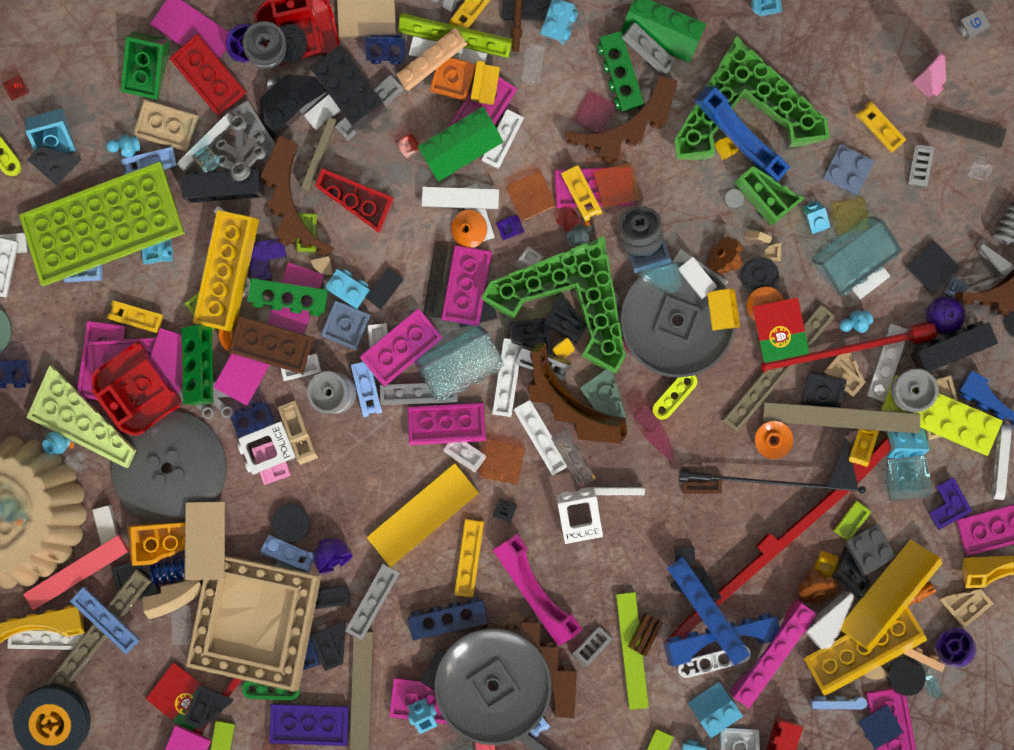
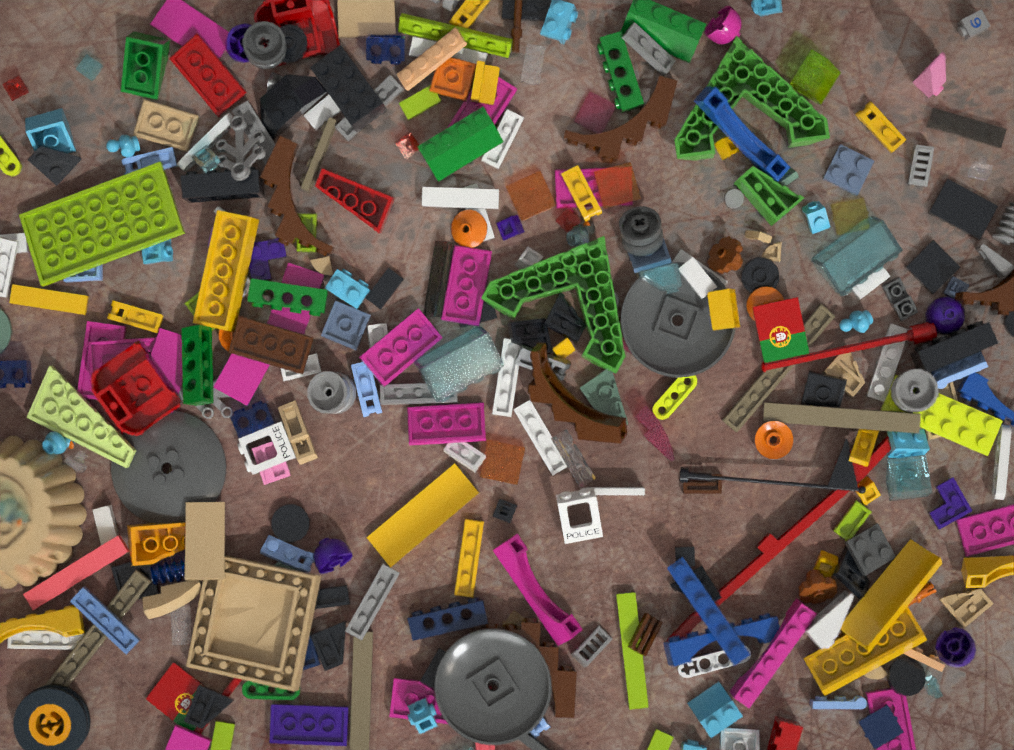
(49, 299): none -> yellow tile
(89, 67): none -> clear light blue plate
(419, 103): none -> lime tile
(724, 27): none -> dark pink cylinder
(788, 177): none -> sand green tile
(815, 77): none -> clear neon green slope
(871, 491): none -> yellow slope
(899, 298): none -> dark grey slope
(959, 369): none -> light blue plate
(963, 209): none -> black tile

